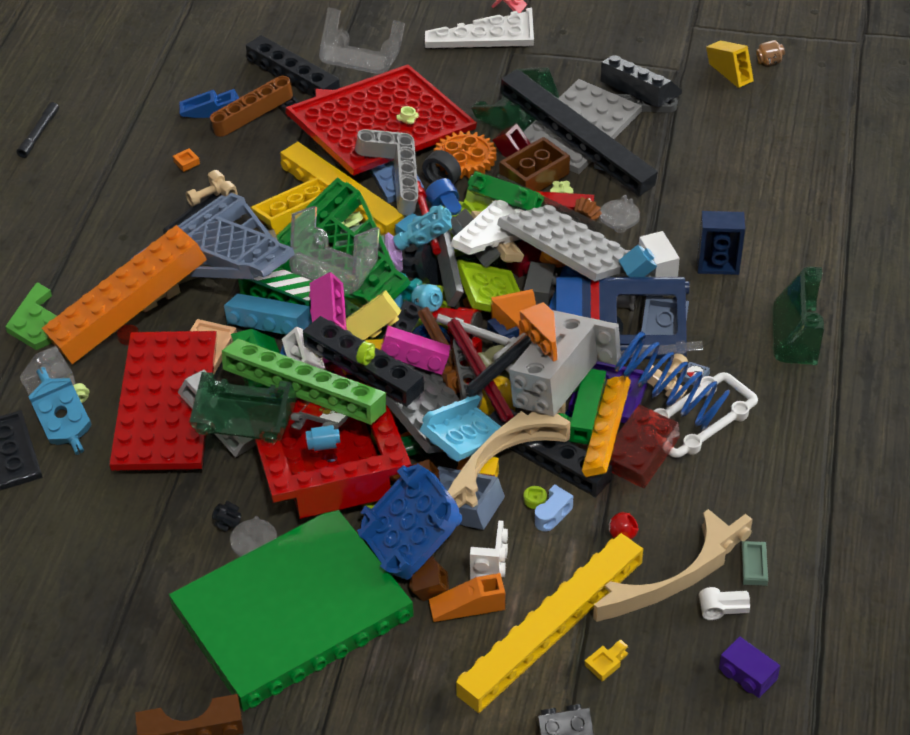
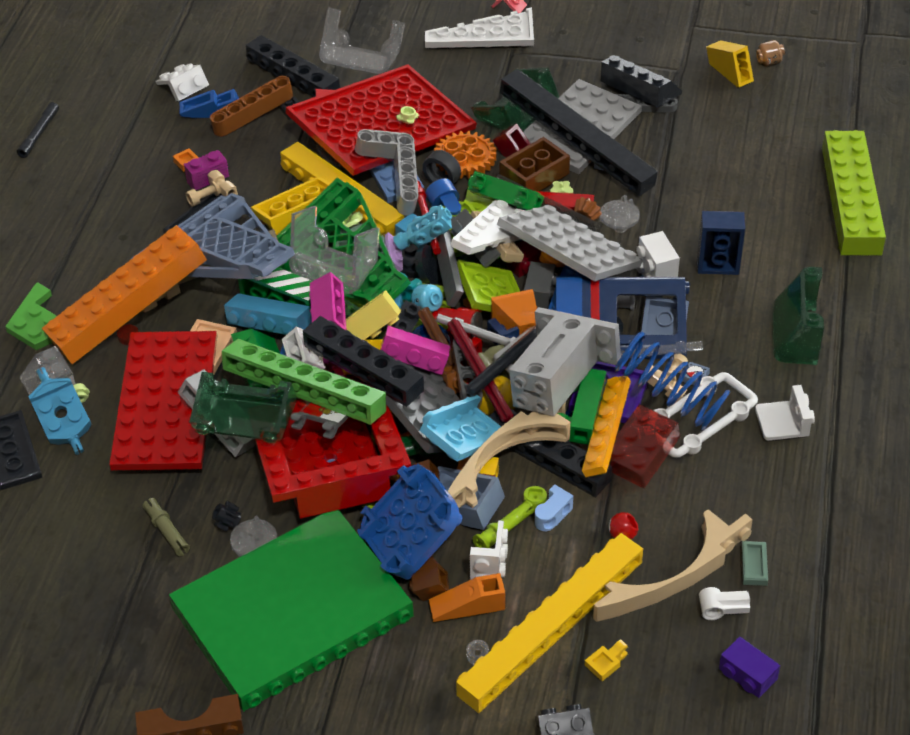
(162, 520): none -> olive pin
(184, 80): none -> white bracket
(199, 168): none -> magenta brick
(322, 438): dark azure brick -> none
(365, 353): lime tile -> none
(476, 645): none -> clear bush
(488, 537): none -> lime pin
(540, 326): orange slope -> none
(638, 262): dark azure brick -> none
(786, 418): none -> white bracket
(853, 193): none -> lime brick

